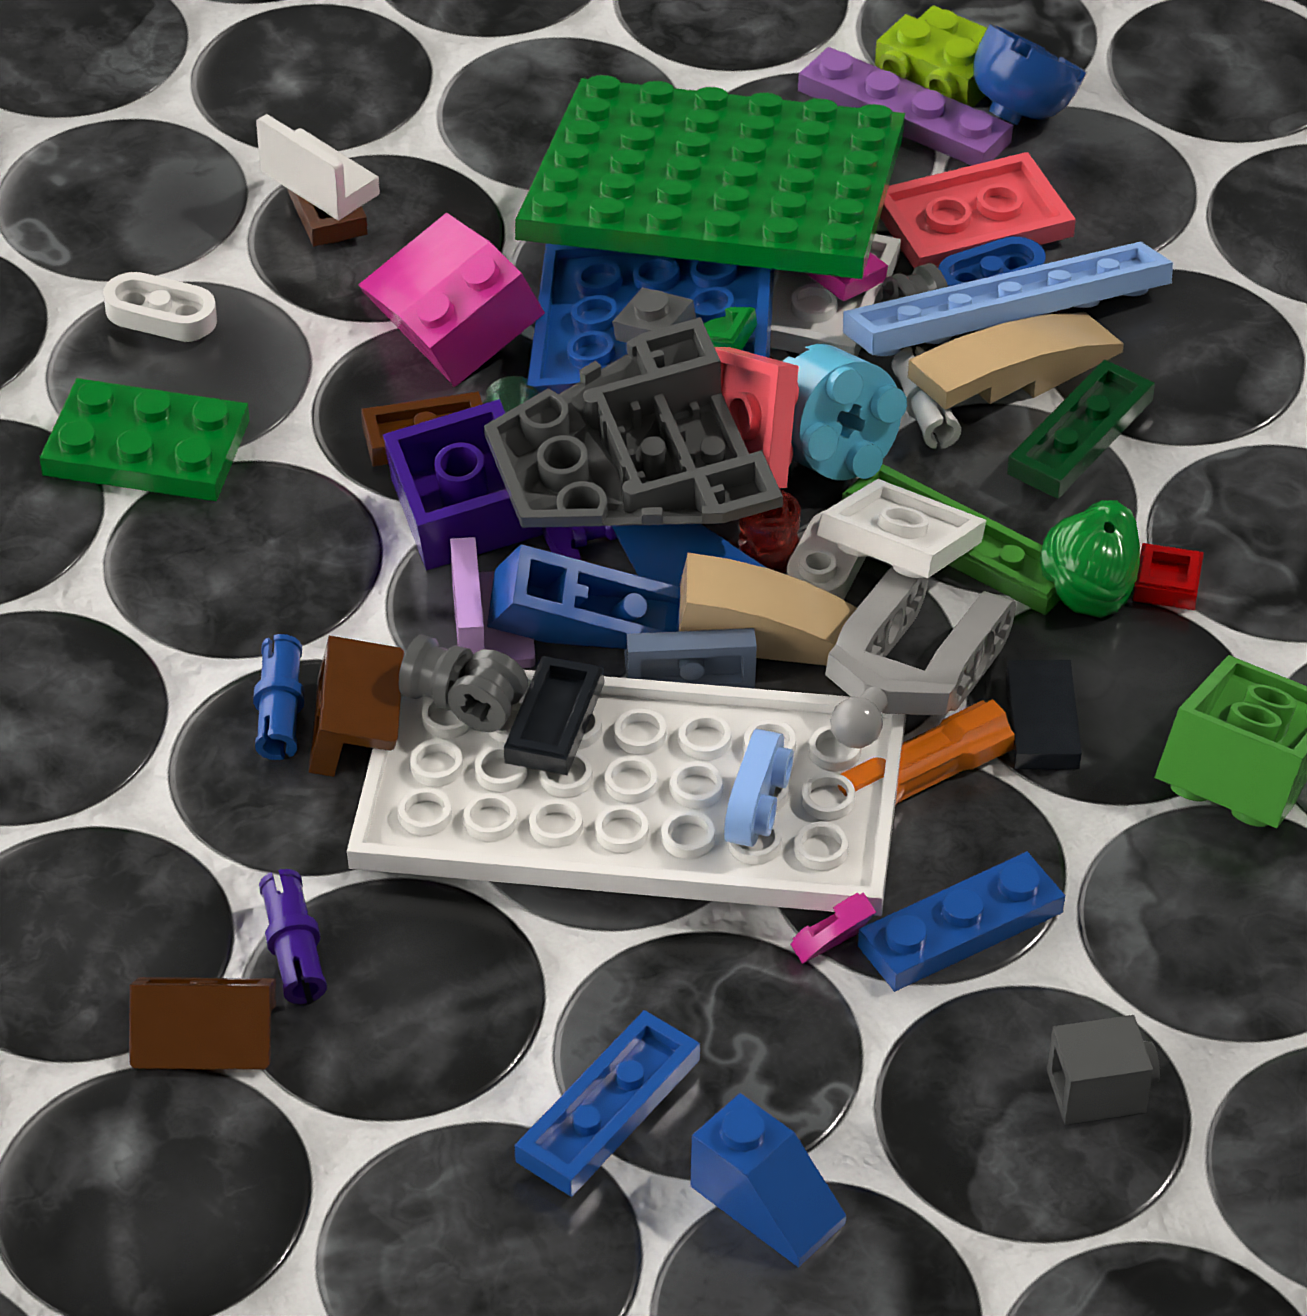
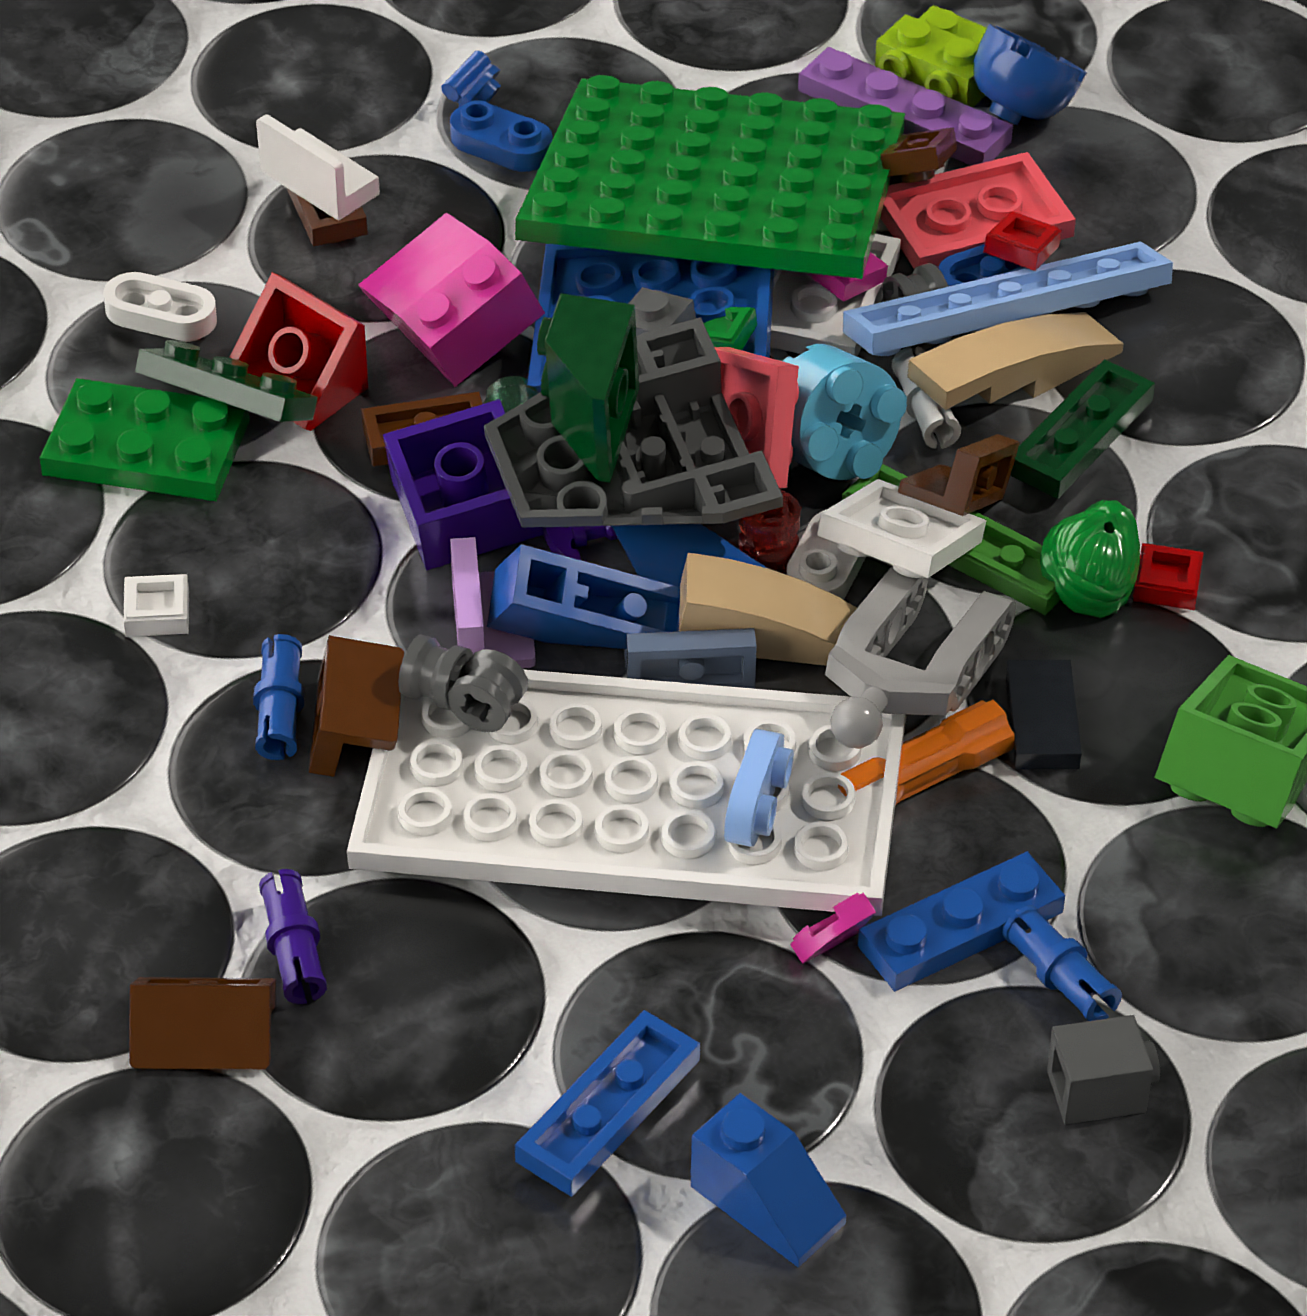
(156, 605): none -> white tile
(227, 381): none -> plate
(308, 342): none -> red slope
(472, 80): none -> blue plate
(500, 136): none -> blue plate
(554, 715): black tile -> none
(590, 376): none -> dark green slope
(919, 154): none -> reddish brown plate
(974, 480): none -> reddish brown panel
(1022, 240): none -> red tile
(1061, 963): none -> blue pin

